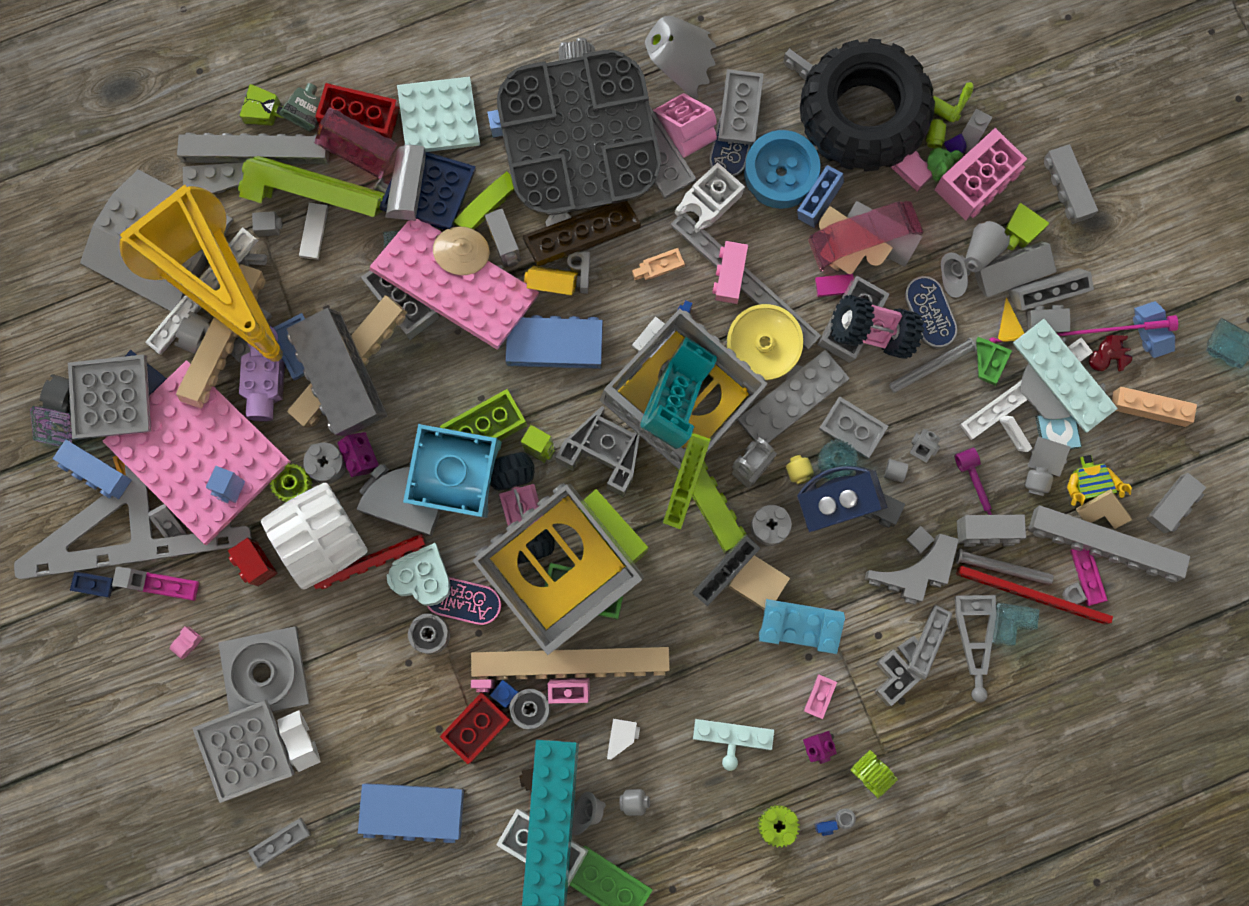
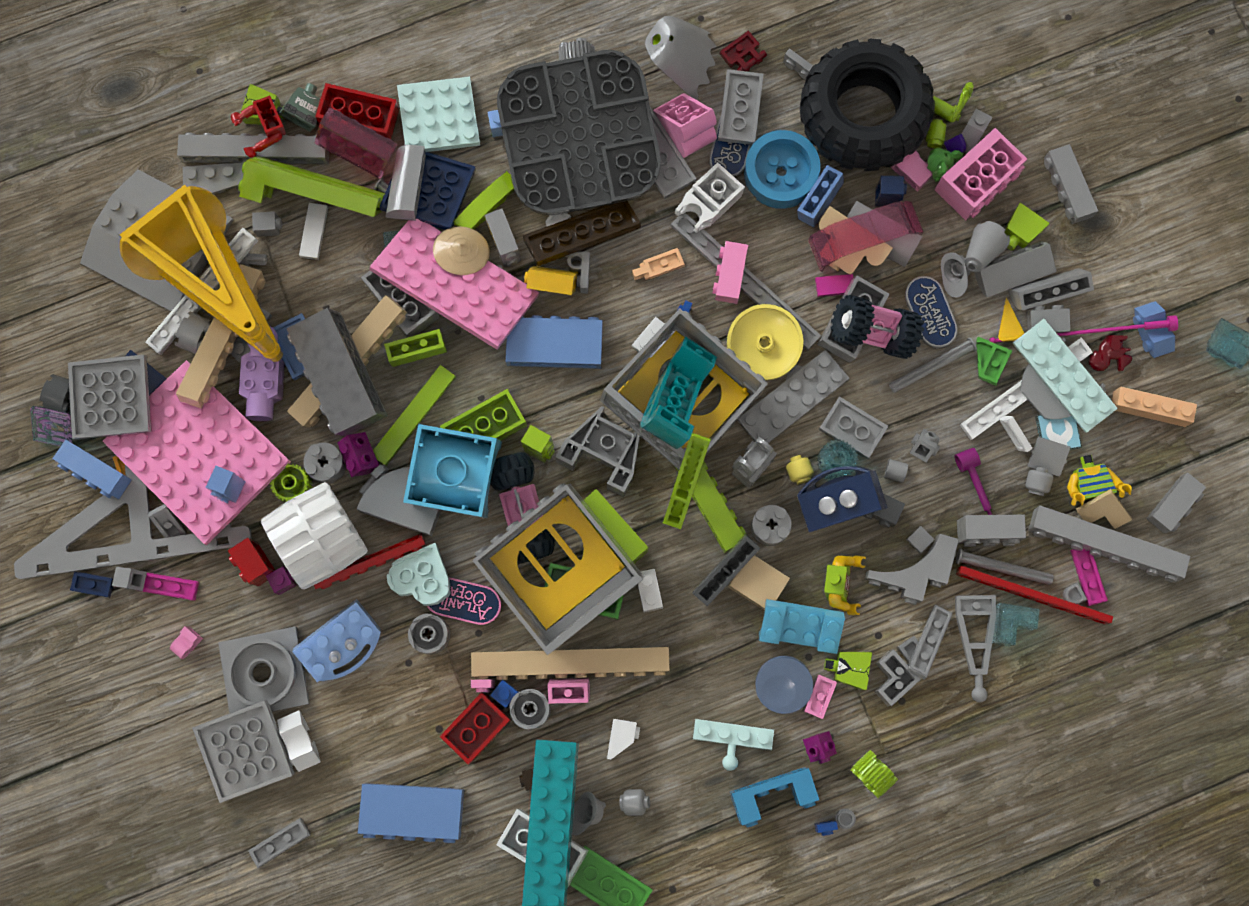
(269, 119): none -> red torso
(281, 580): none -> magenta brick
(338, 643): none -> light blue piece
(413, 415): none -> lime tile
(415, 348): none -> lime brick
(650, 592): none -> white brick
(739, 49): none -> dark red plate
(784, 684): none -> sand blue piece
(788, 819): lime brick -> none
(800, 784): none -> dark azure plate
(838, 582): none -> torso
(851, 668): none -> lime torso
(889, 190): none -> dark blue piece

